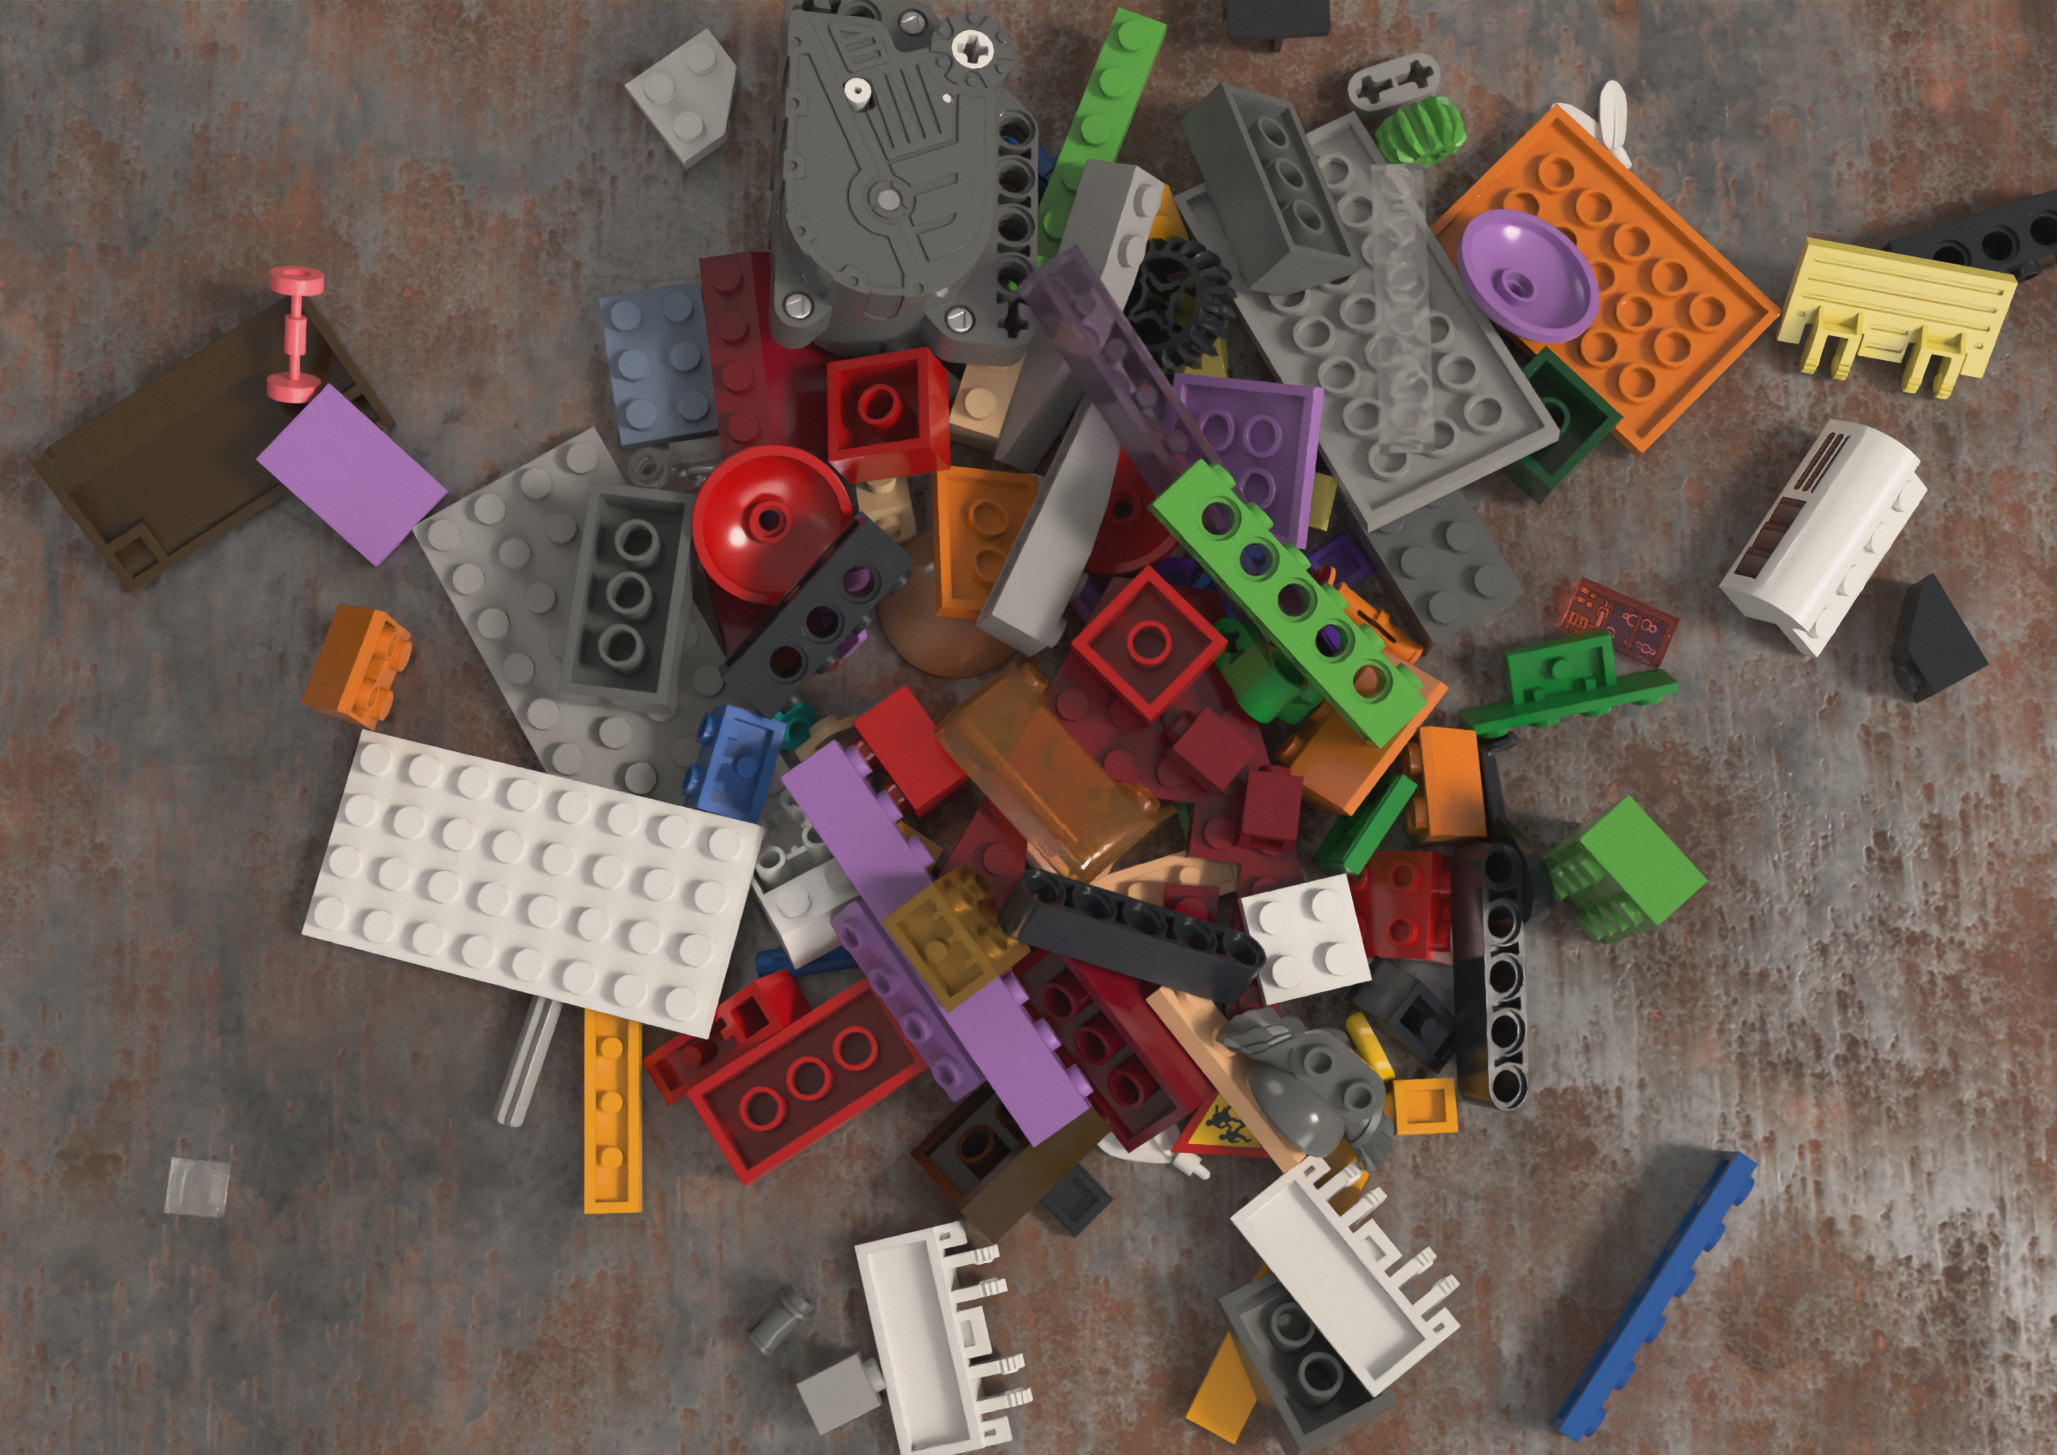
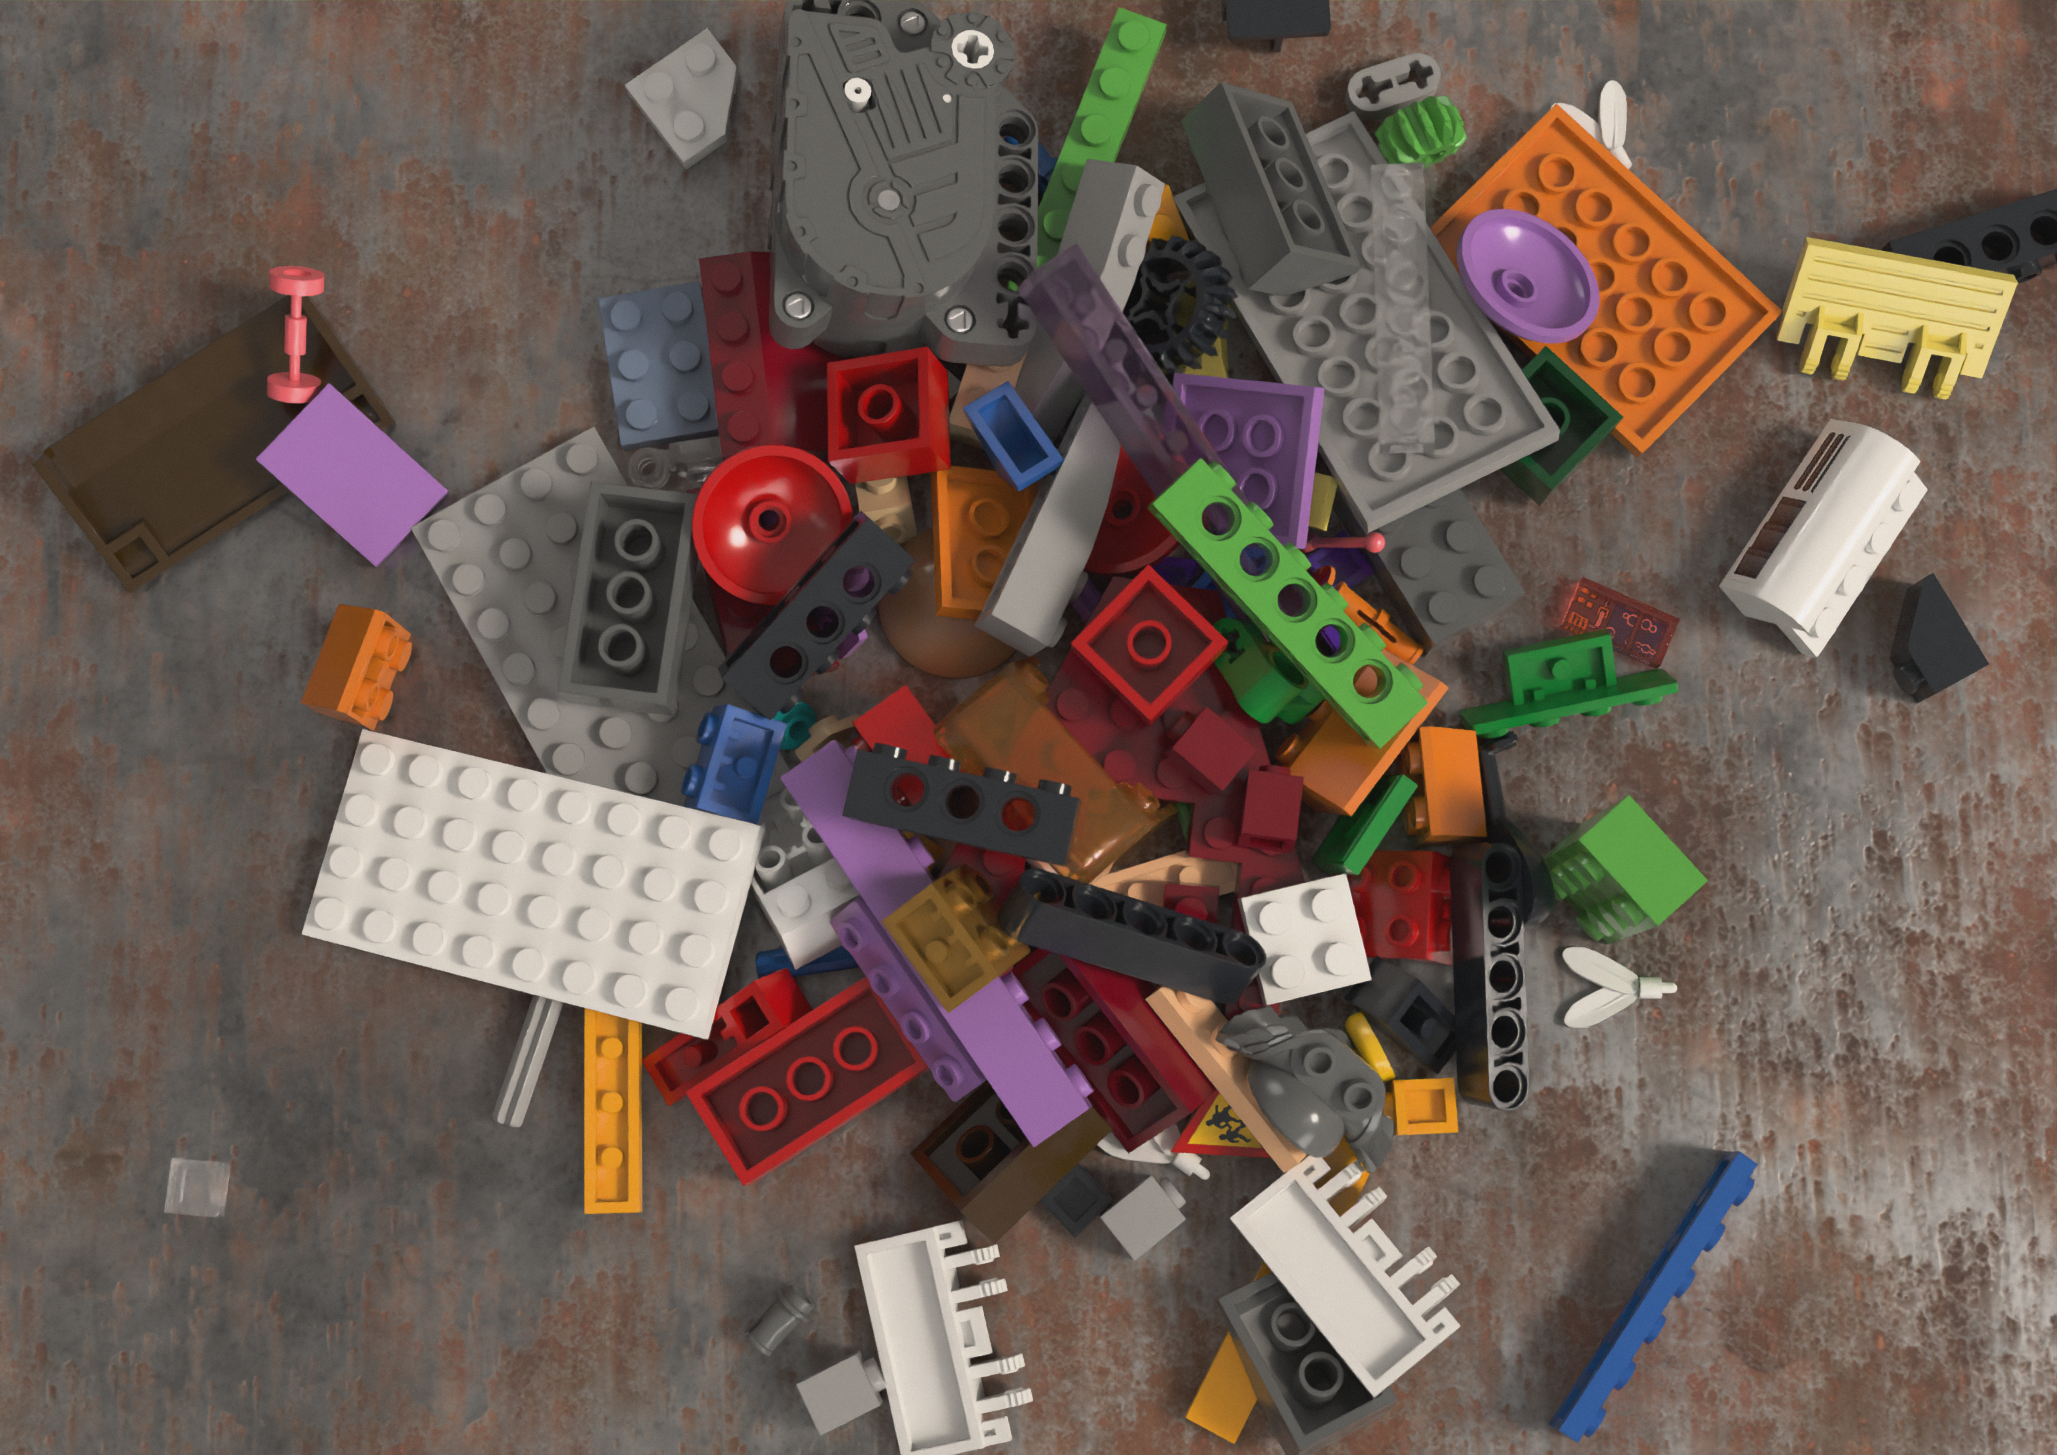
(874, 801): none -> black brick
(1012, 437): none -> blue slope
(1144, 1215): none -> light grey brick
(1373, 542): none -> coral hinge
(1619, 986): none -> white piece

